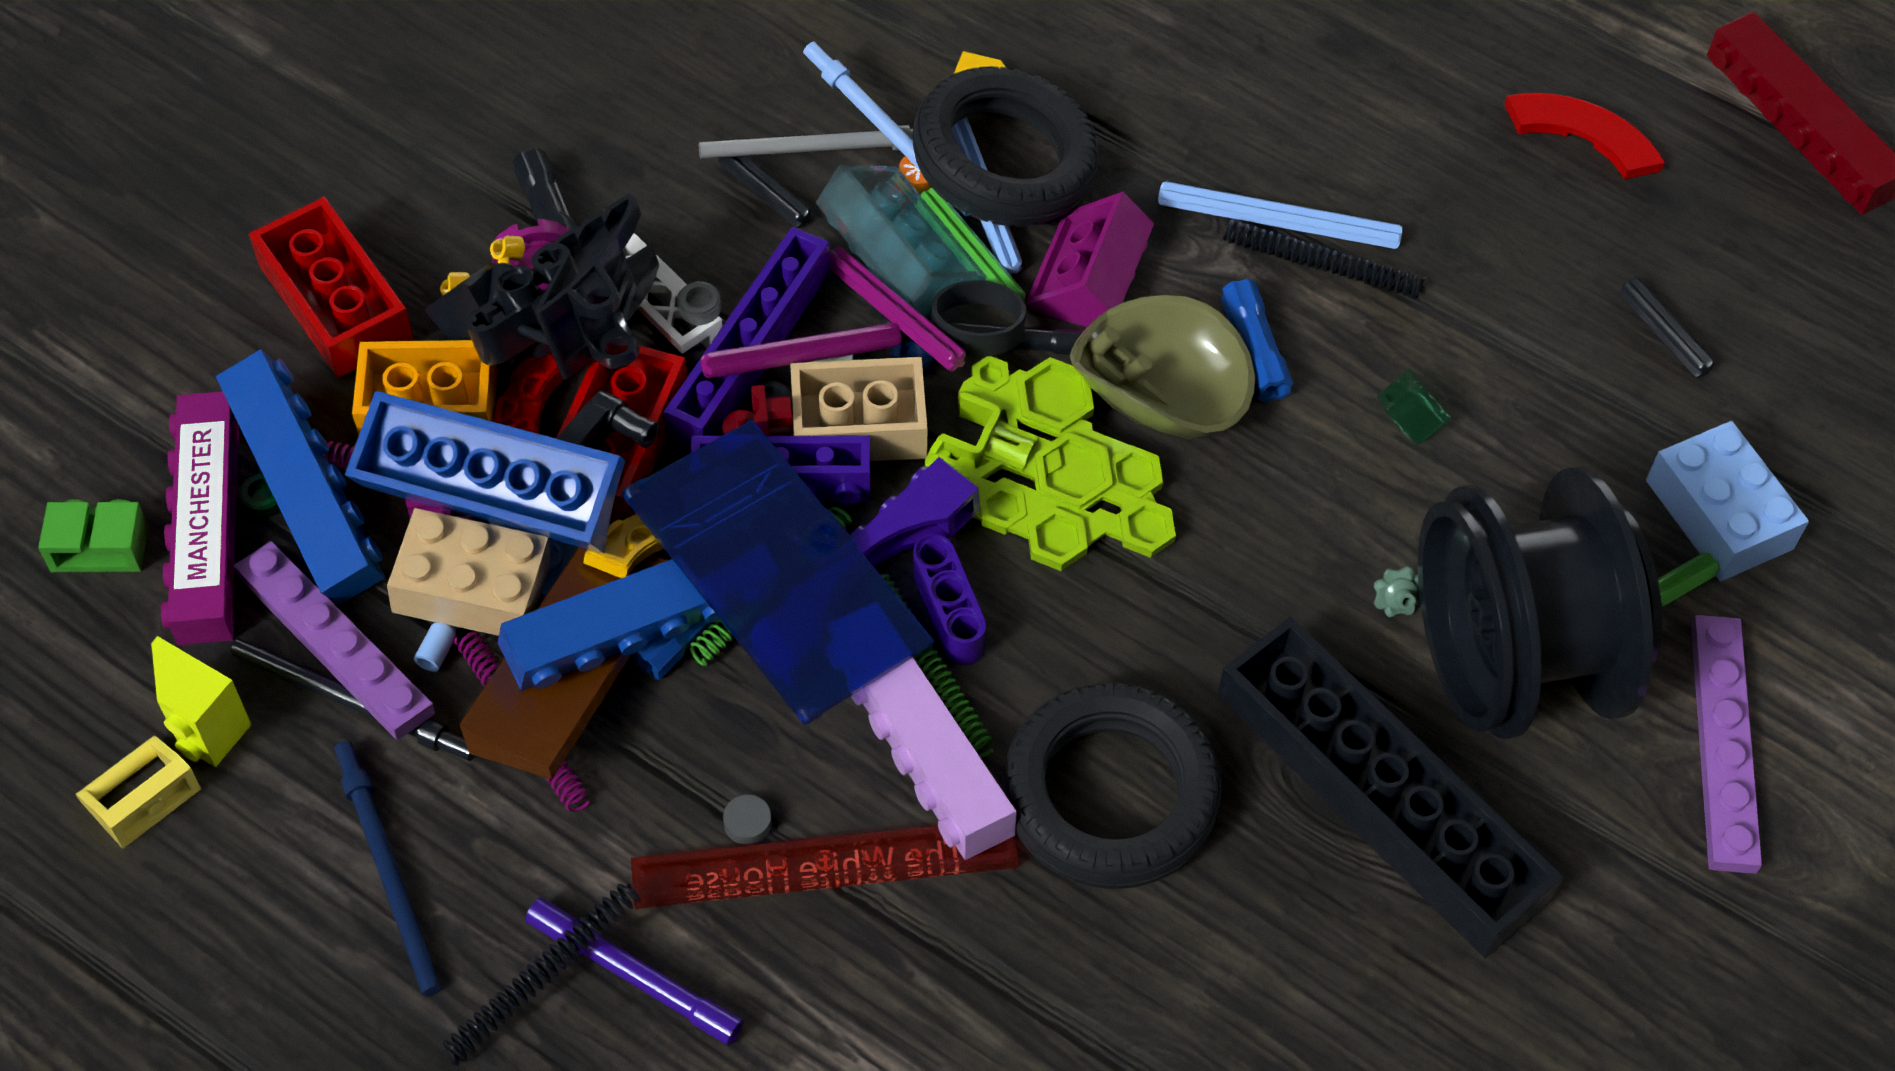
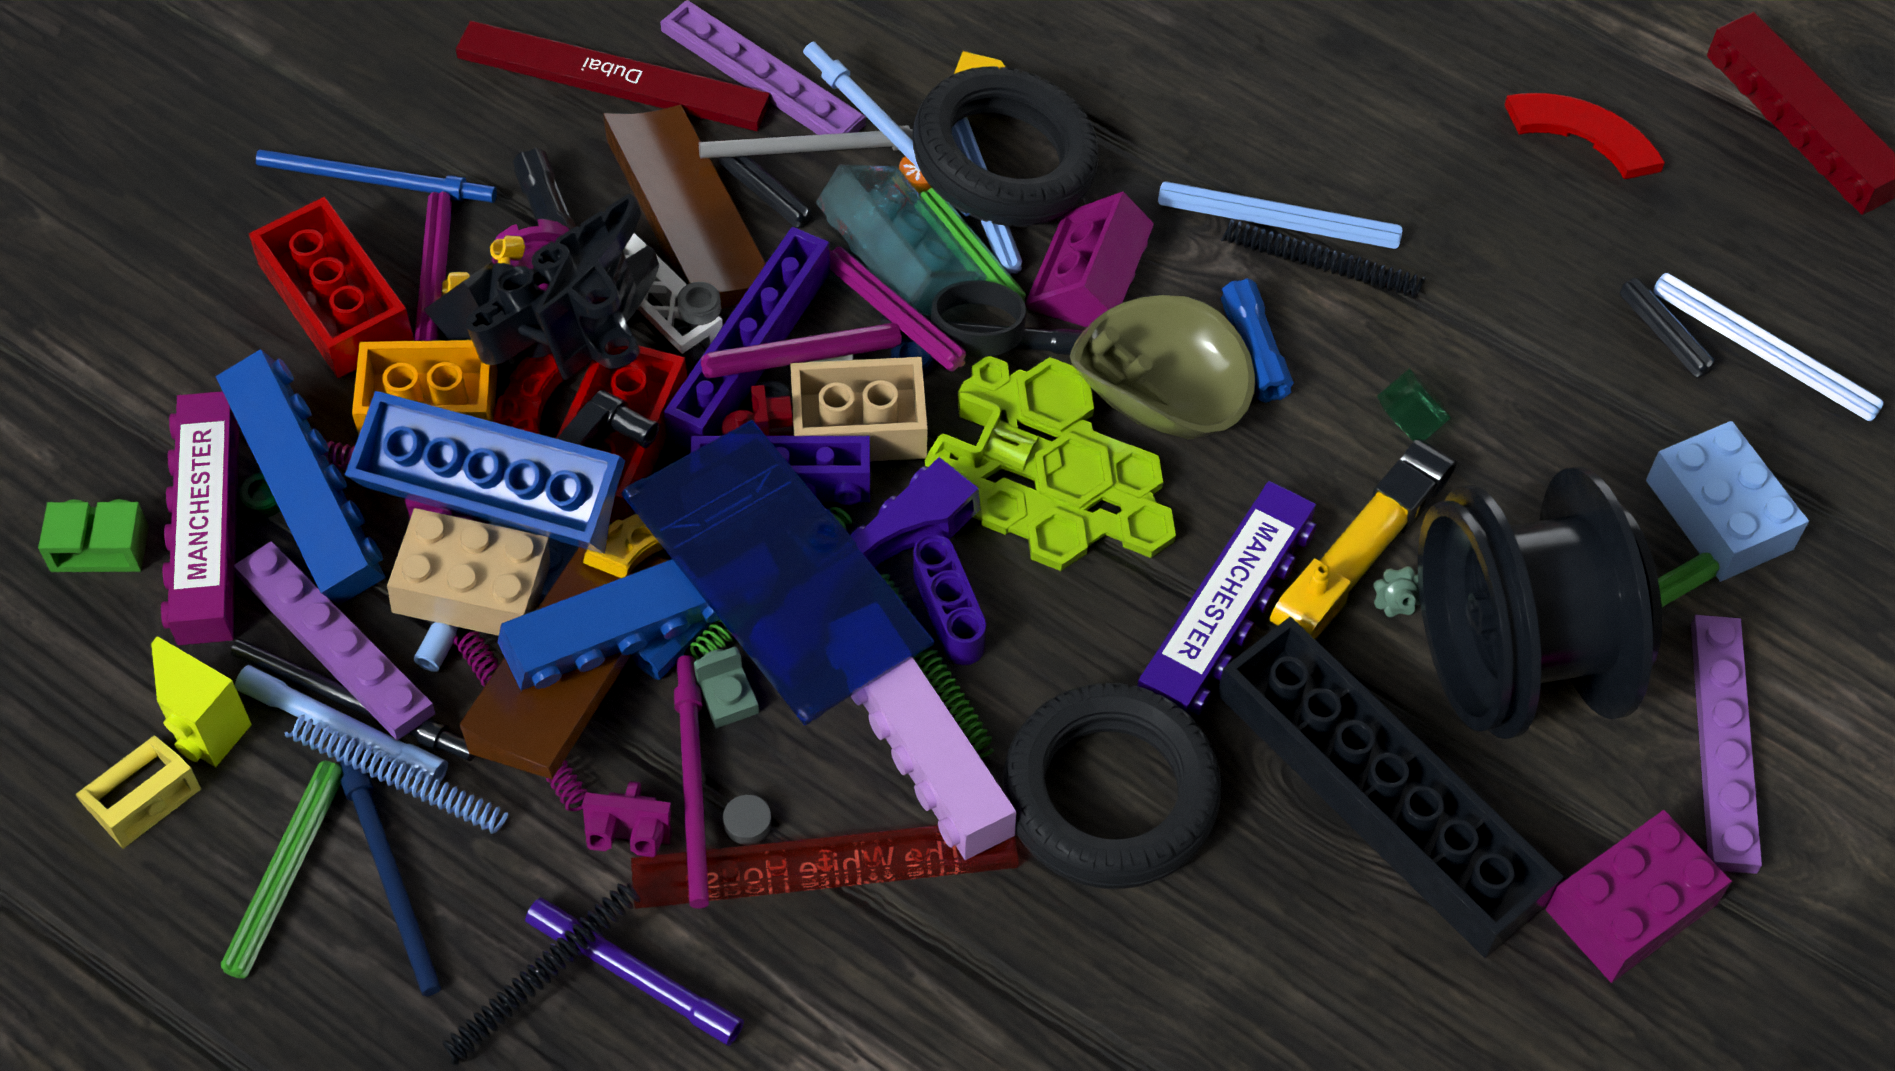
(277, 694): none -> light blue piece
(282, 870): none -> bright green axle
(433, 263): none -> magenta axle
(455, 186): none -> blue bar
(490, 824): none -> light blue piece
(613, 75): none -> dark red tile
(627, 817): none -> magenta hips
(684, 201): none -> reddish brown arch
(688, 704): none -> magenta bar
(725, 687): none -> sand green bracket
(760, 71): none -> medium lavender tile
(1230, 597): none -> dark purple brick
(1393, 509): none -> yellow piece
(1637, 895): none -> magenta brick
(1768, 347): none -> axle

